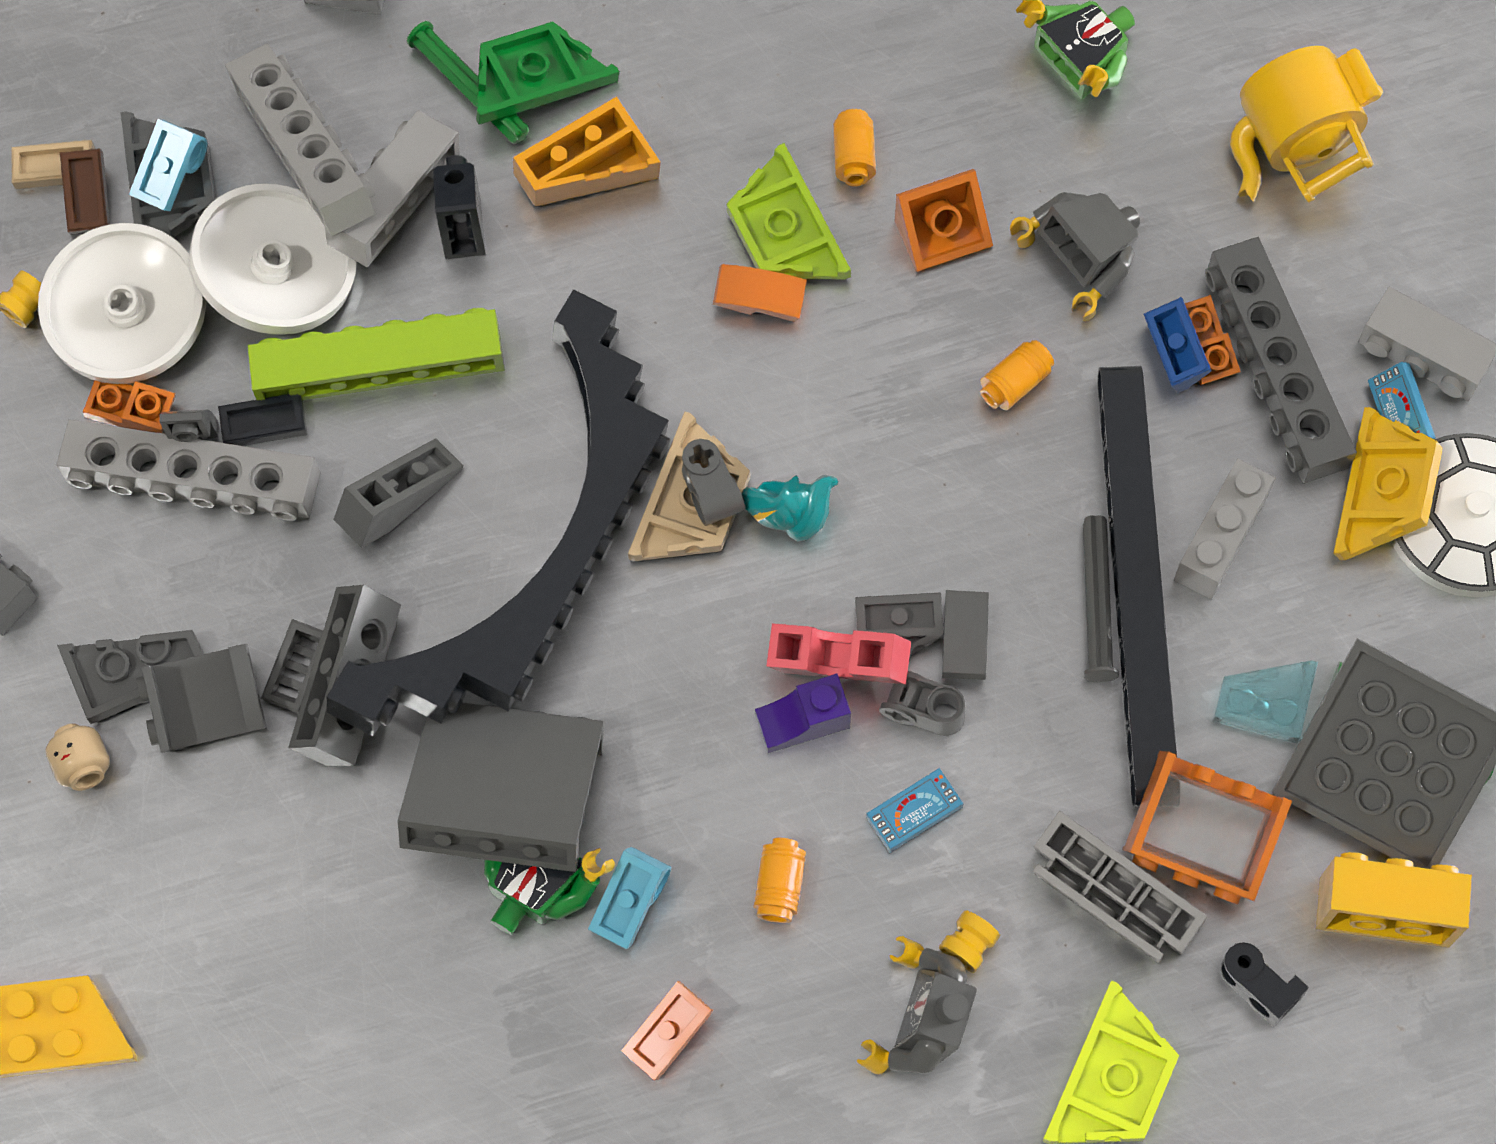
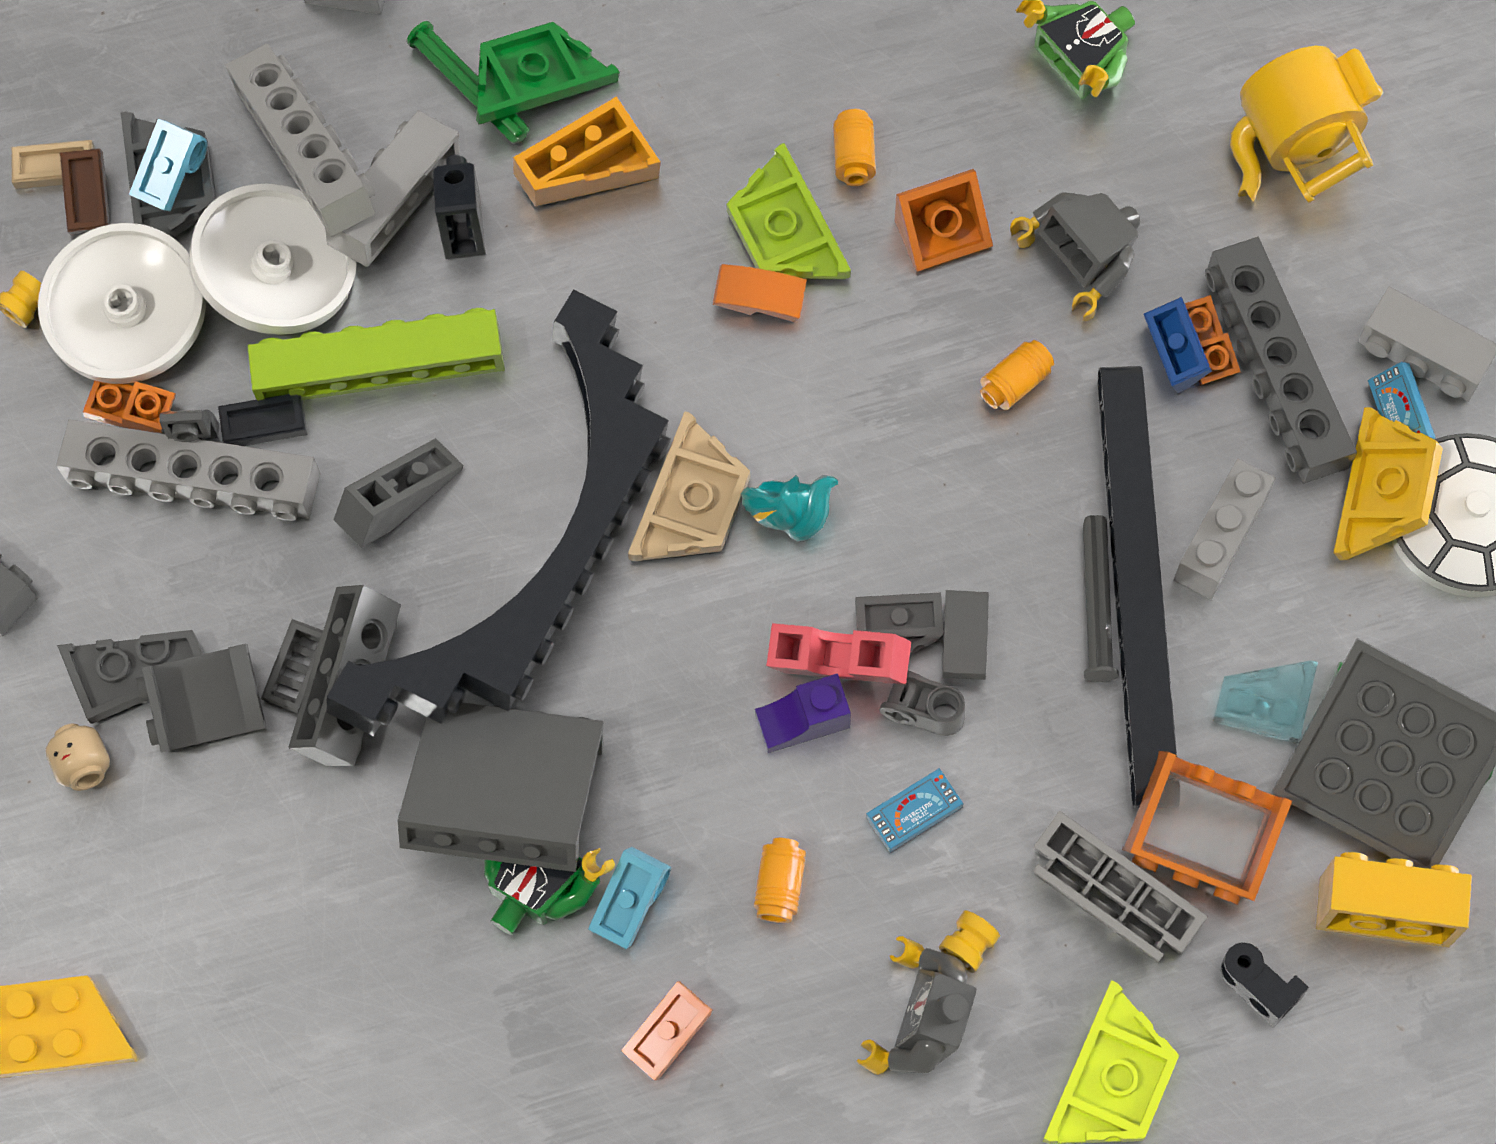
(711, 487): dark grey piece -> none

